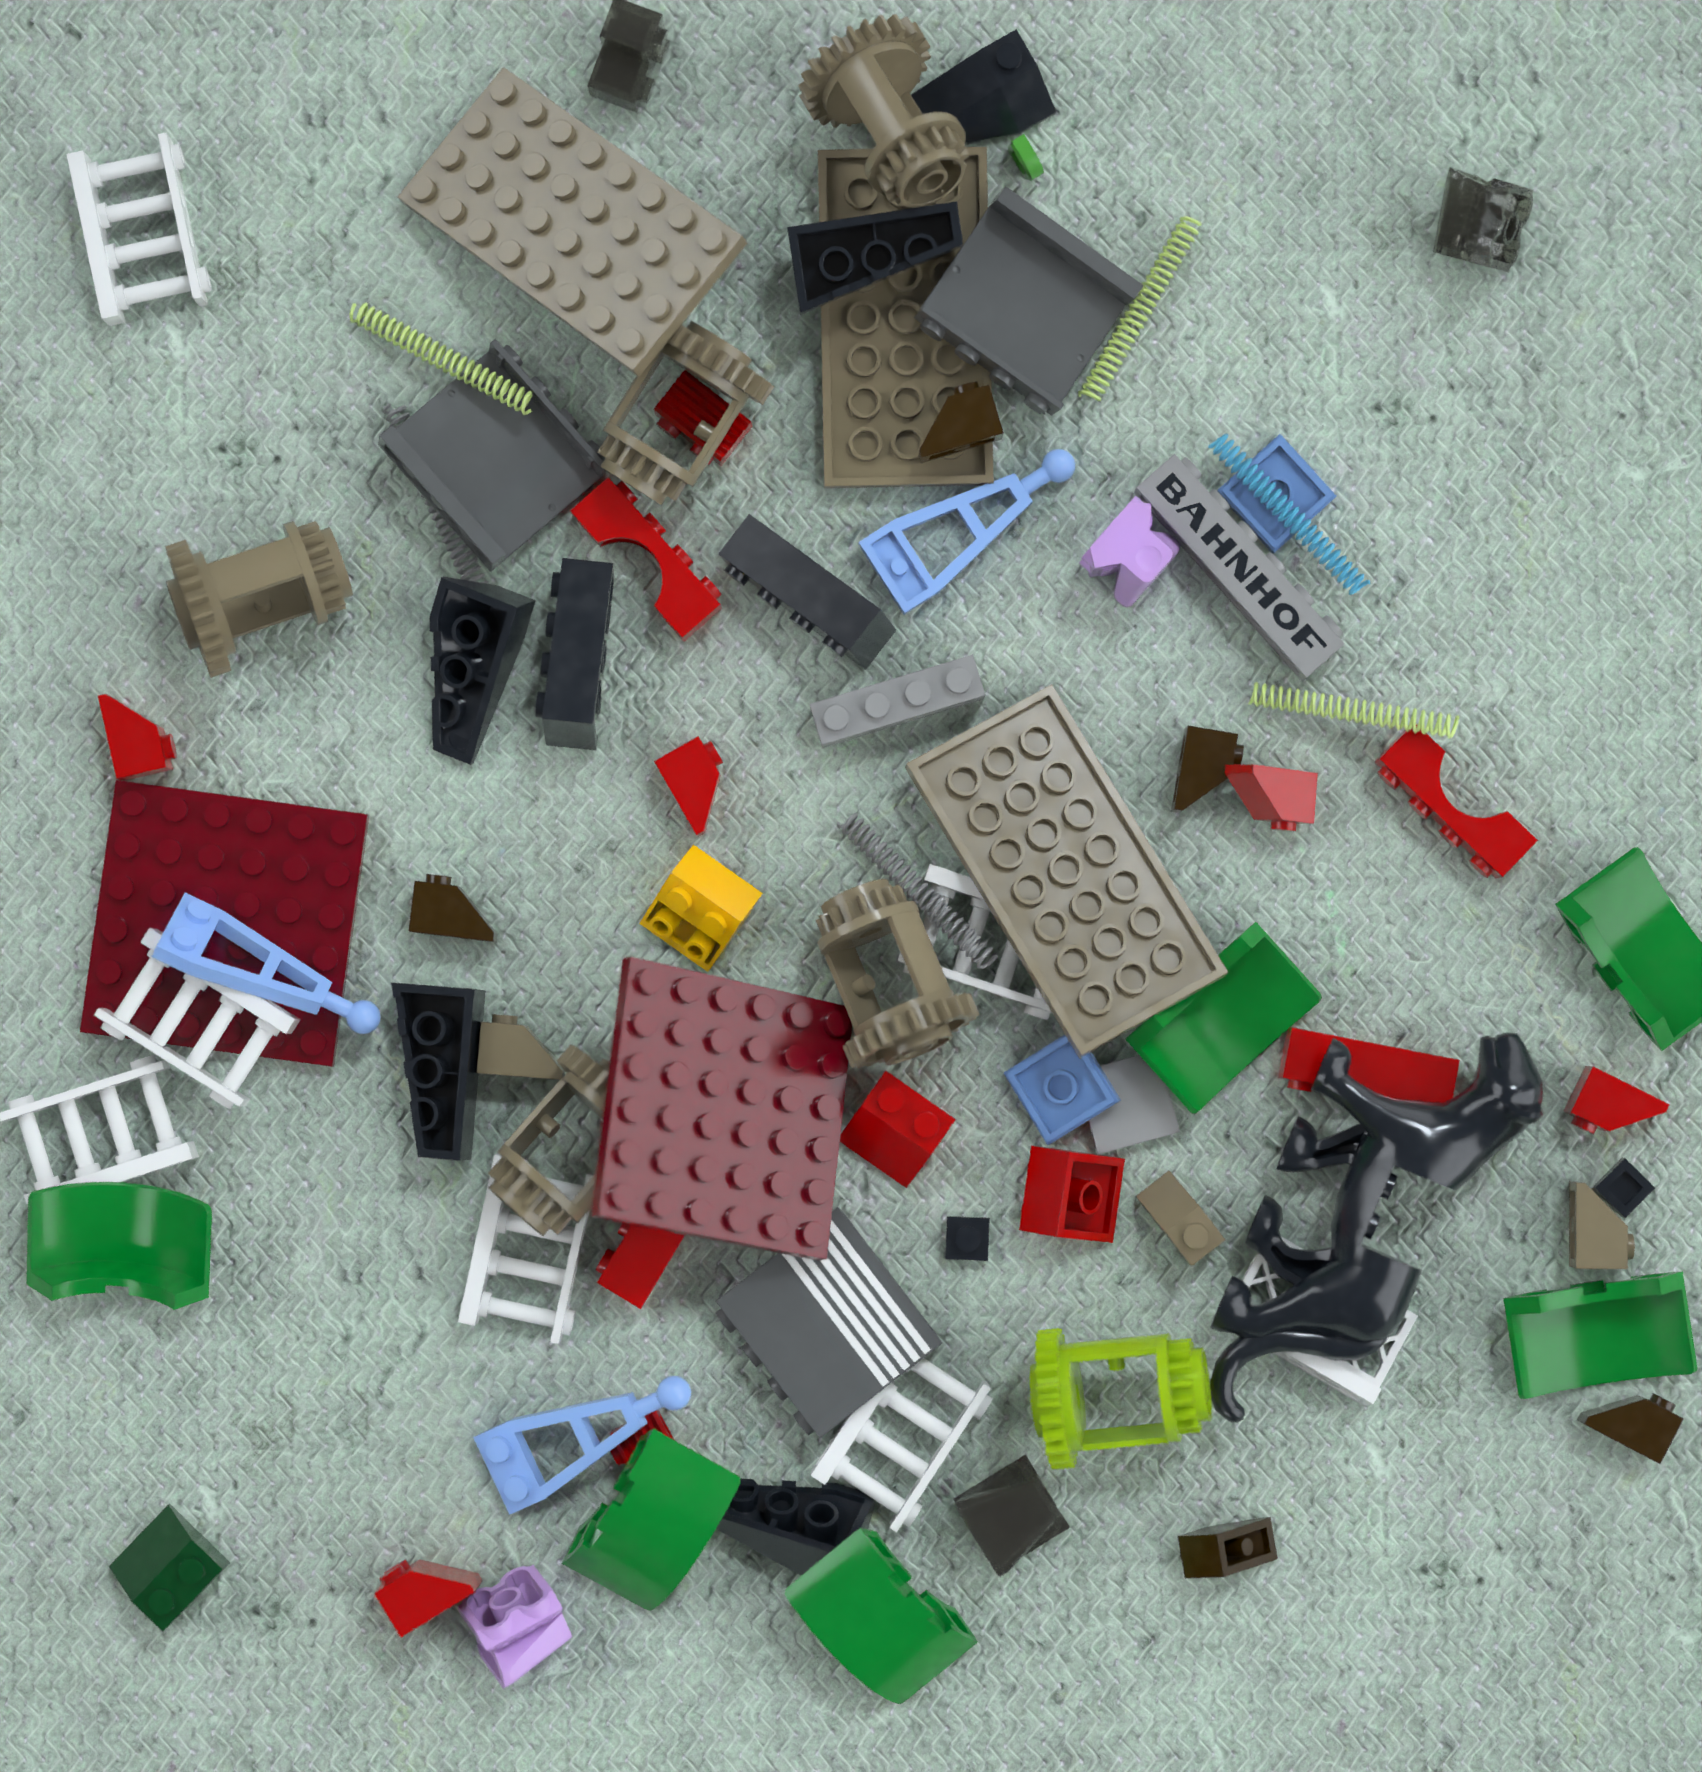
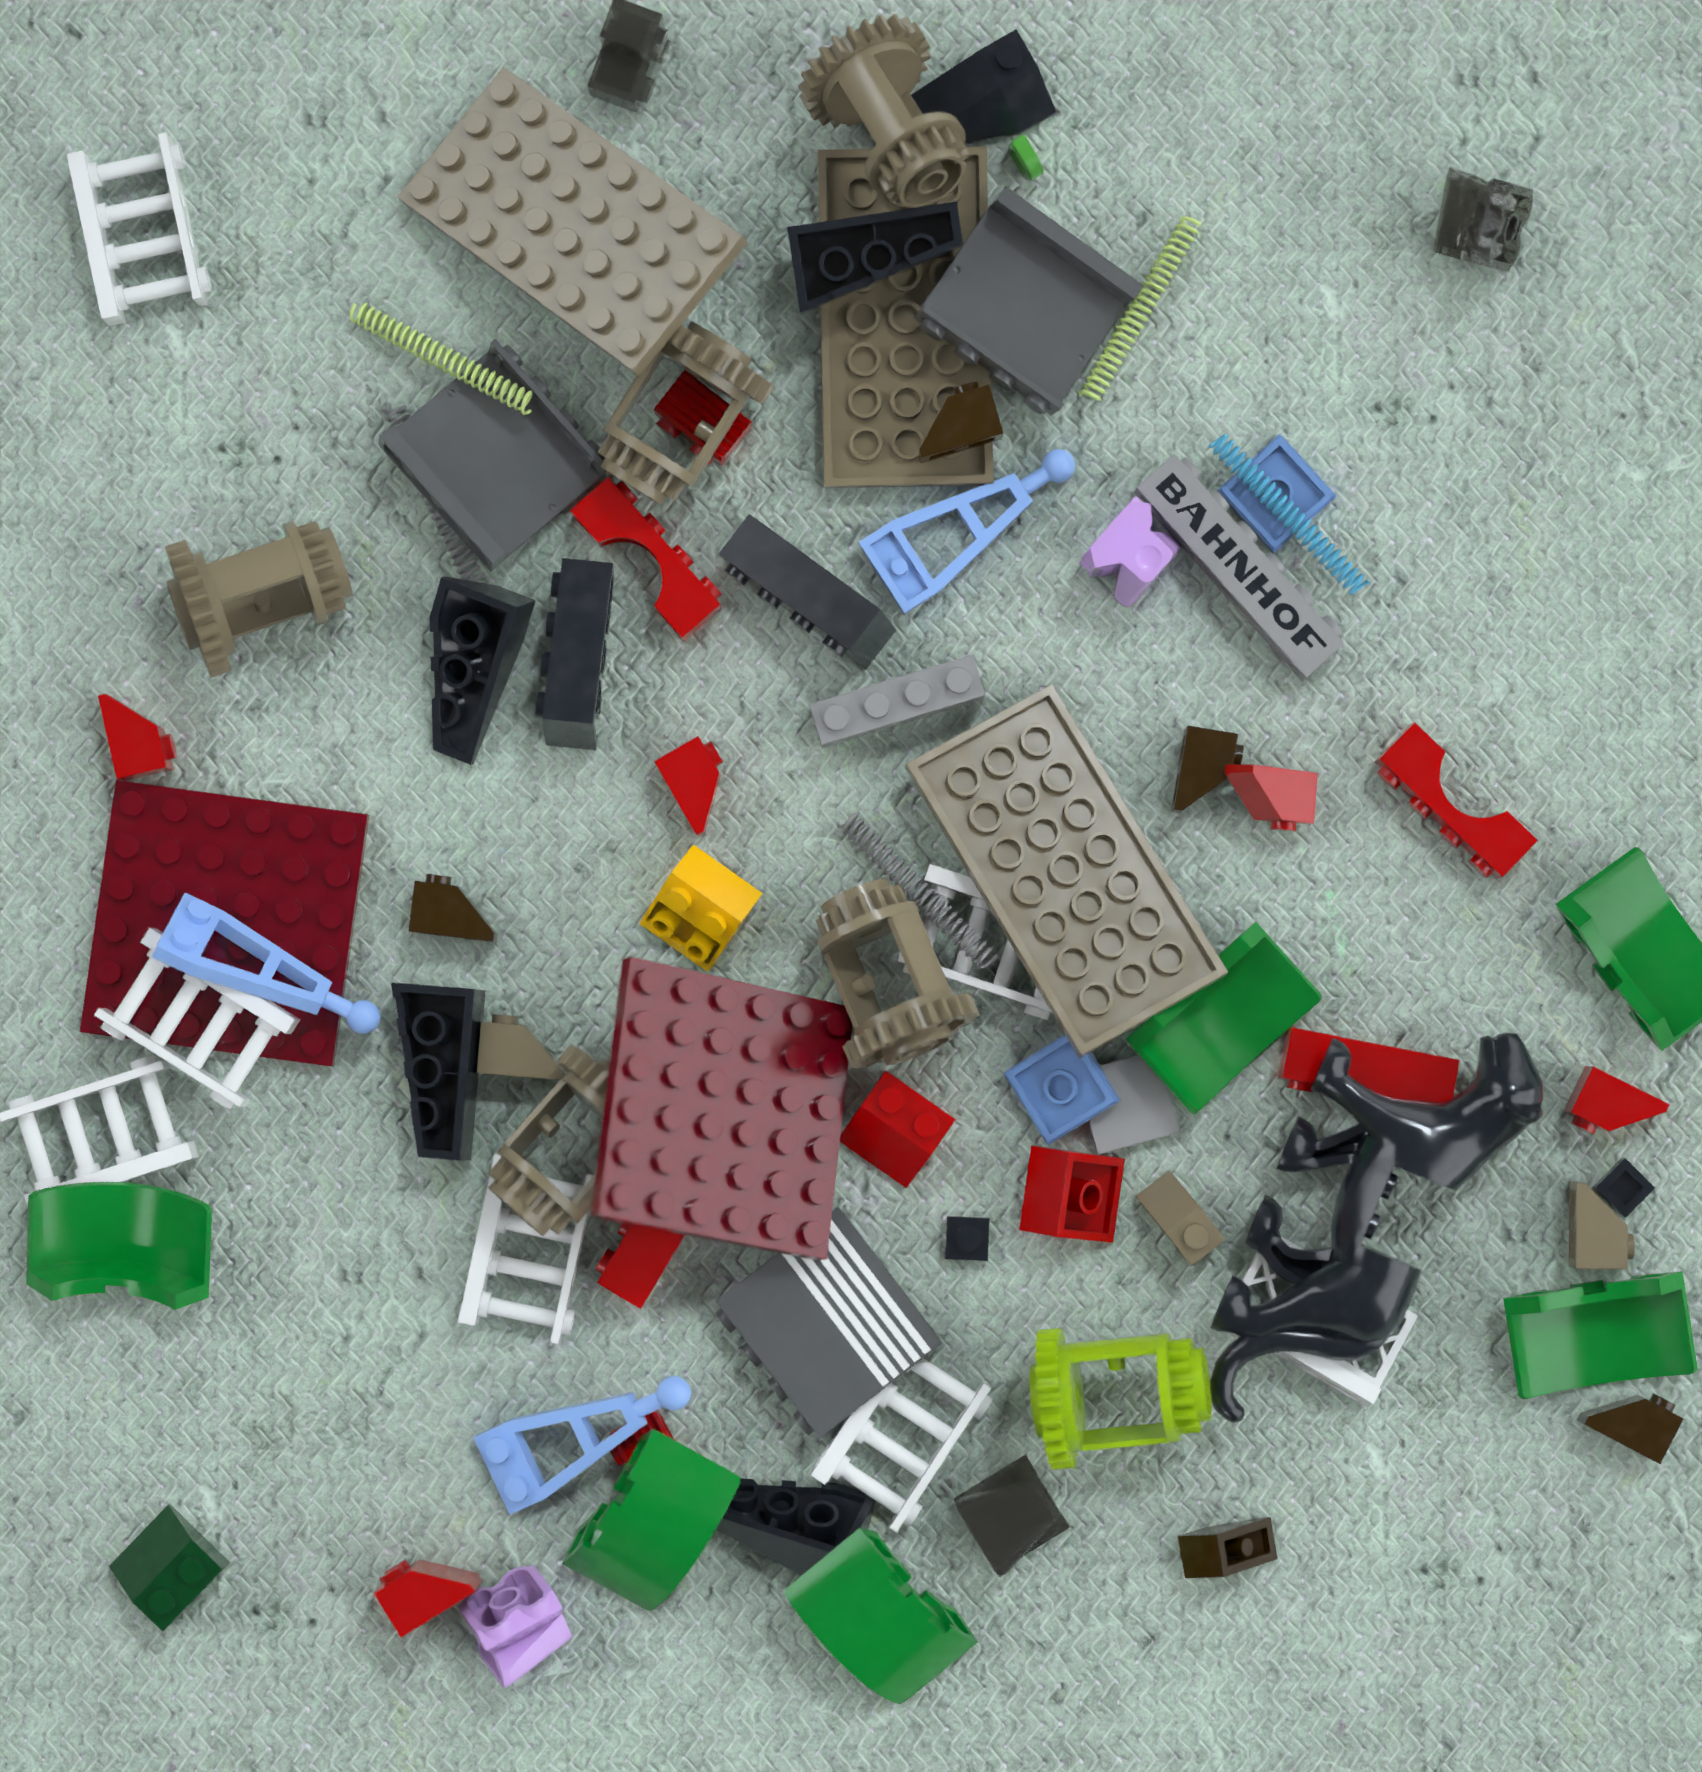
(1362, 716): yellowish green piece -> none

